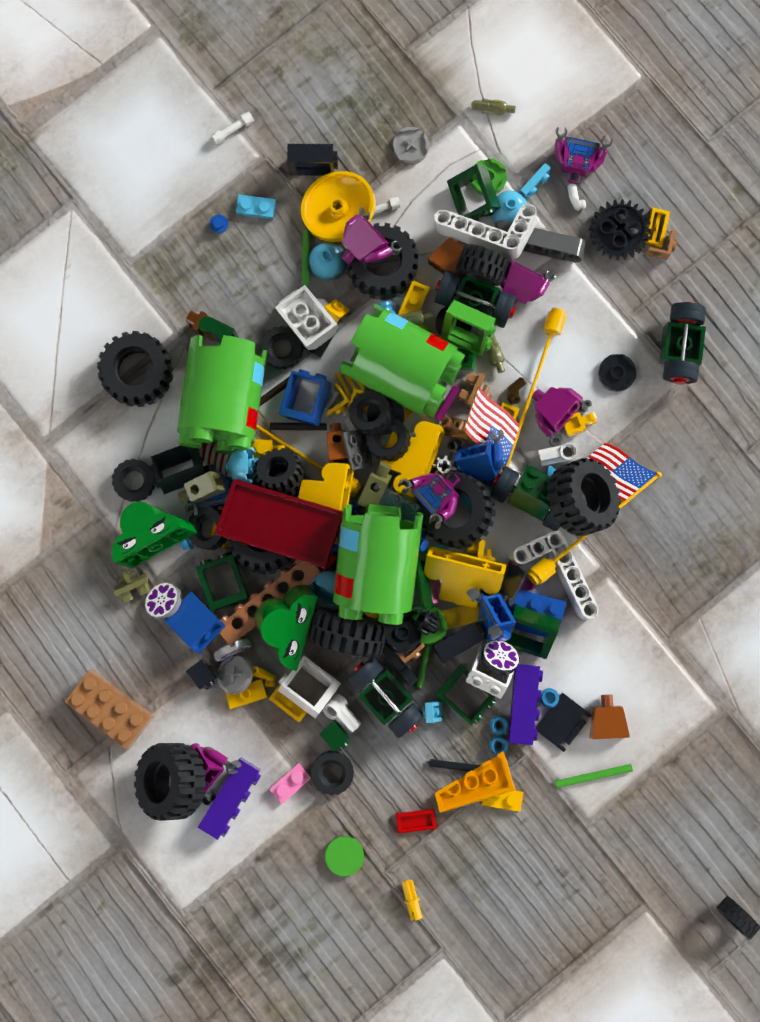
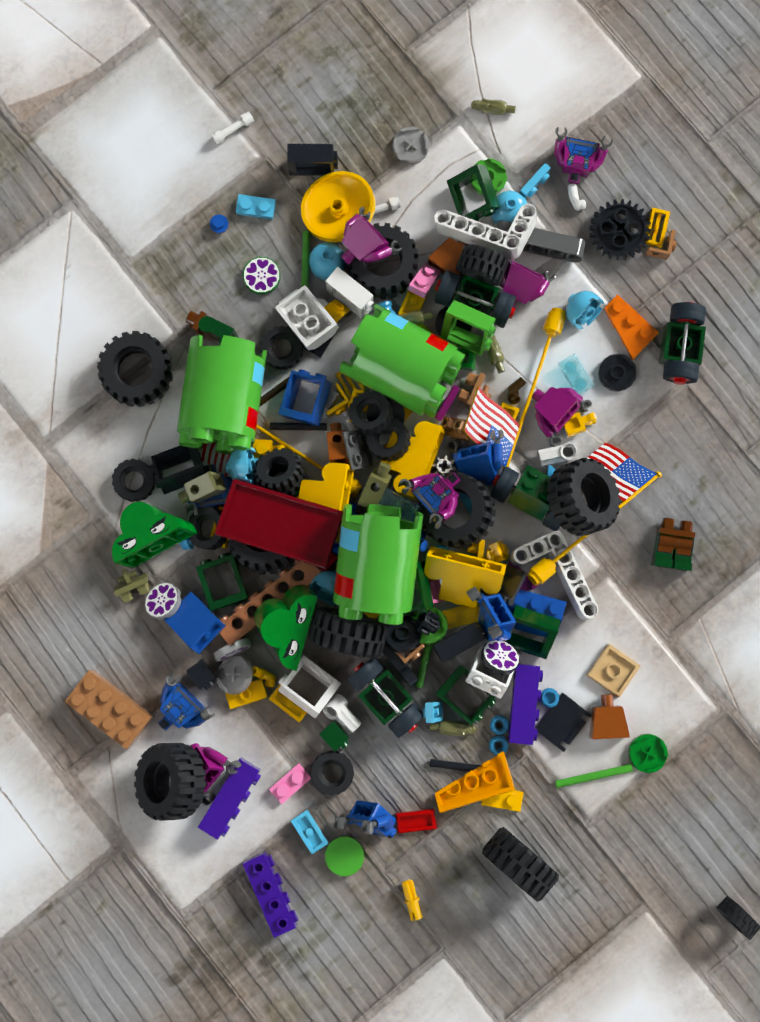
(181, 706): none -> torso
(261, 275): none -> tile
(270, 894): none -> dark purple brick
(309, 831): none -> medium azure plate
(350, 293): none -> white window
(370, 817): none -> blue torso
(424, 280): none -> bright pink plate
(450, 728): none -> olive piece
(498, 551): none -> yellow plate
(520, 864): none -> black tyre
(576, 374): none -> clear light blue plate
(583, 308): none -> medium azure cylinder
(613, 670): none -> tan tile
(631, 326): none -> orange wing
(647, 753): none -> green tile
(674, 547): none -> hips

